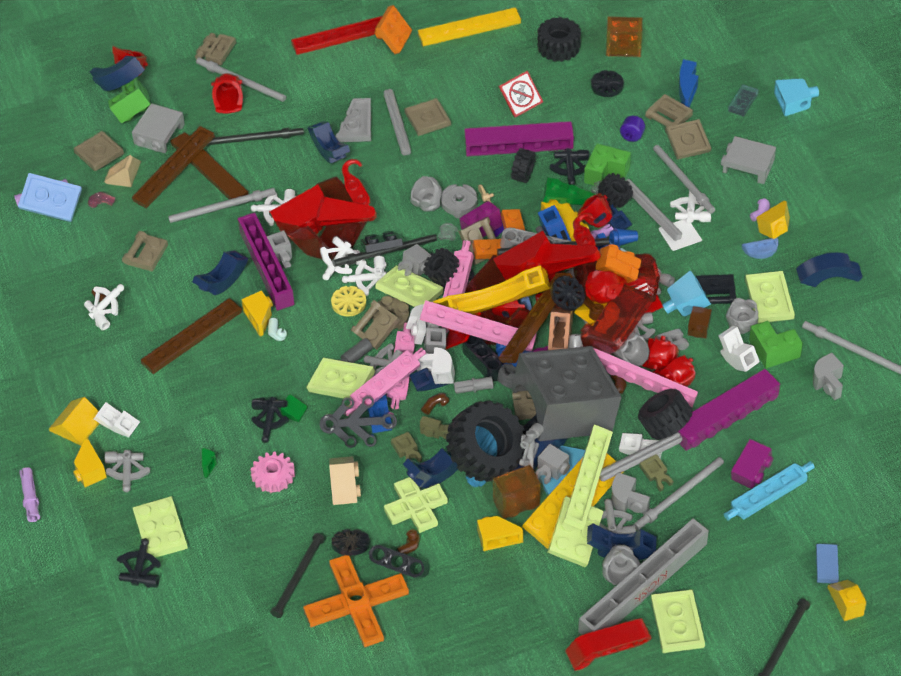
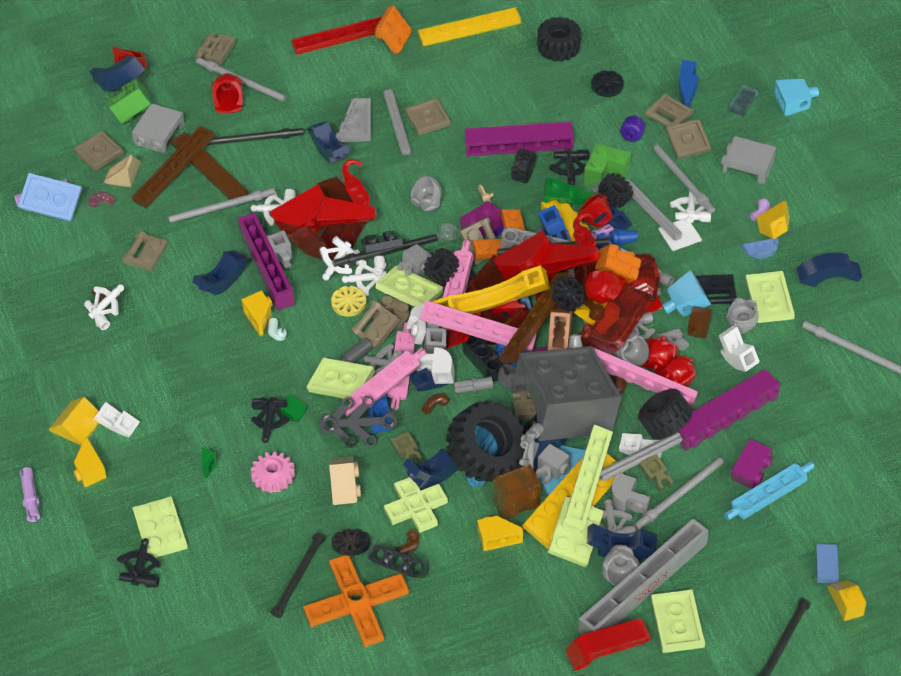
(126, 459): light grey piece -> none
(191, 336): reddish brown tile -> none
(433, 428): olive plate -> none
(458, 208): light grey plate -> none
(520, 94): piece -> none
(624, 36): clear orange brick -> none
(774, 347): bright green brick -> none
(826, 375): light grey brick -> none

